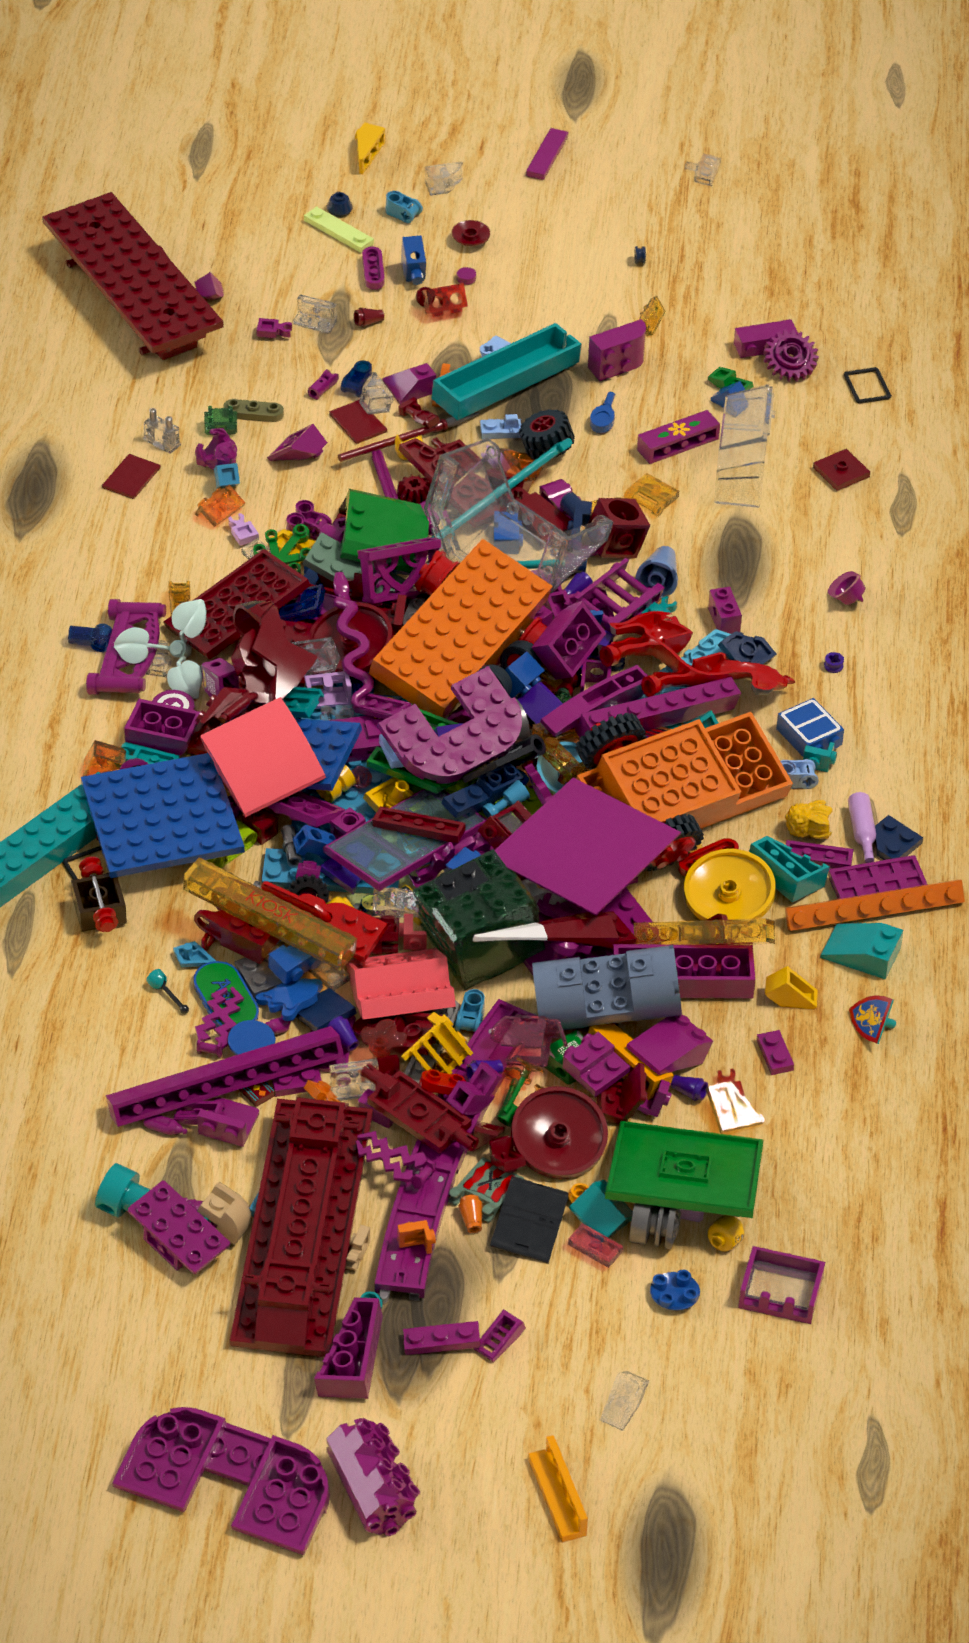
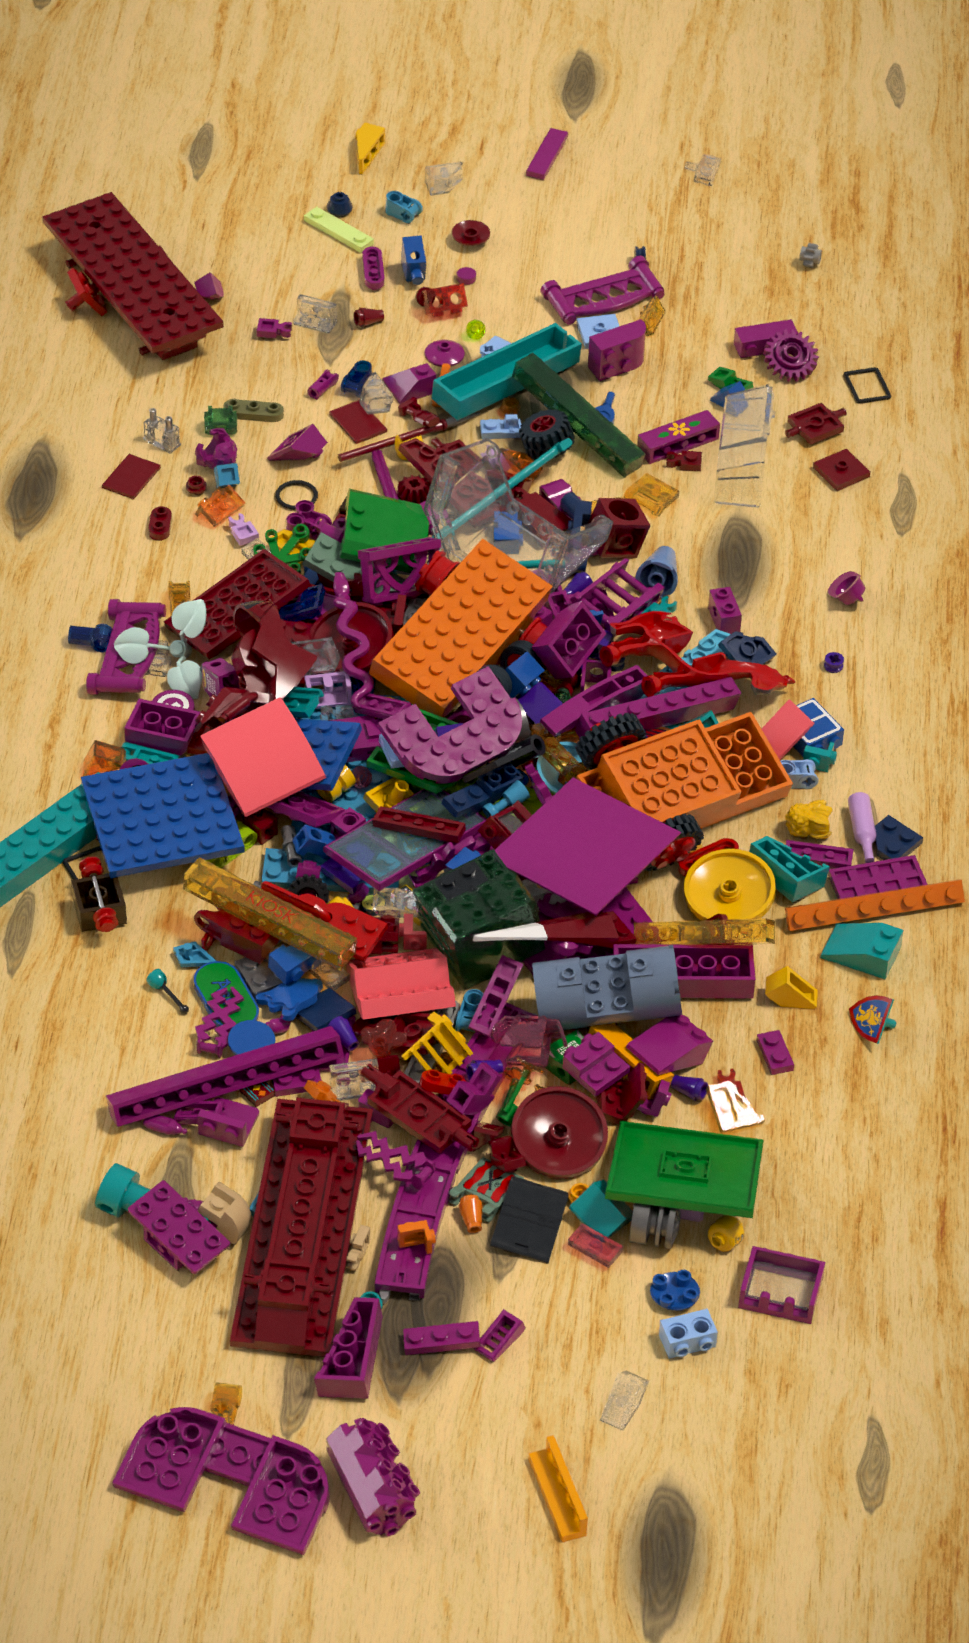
(86, 292): none -> red plate
(160, 523): none -> dark red plate
(196, 485): none -> dark red plate
(226, 1401): none -> clear yellow piece
(277, 496): none -> black piece
(360, 894): none -> magenta tile
(444, 352): none -> magenta dish
(475, 329): none -> clear neon green plate
(495, 996): none -> magenta slope
(510, 406): none -> clear orange plate
(583, 417): none -> clear green brick
(596, 324): none -> light blue plate
(638, 275): none -> magenta piece
(687, 460): none -> dark red plate
(693, 1333): none -> light blue brick
(786, 728): none -> coral piece
(810, 255): none -> light grey gear
(815, 423): none -> dark red plate

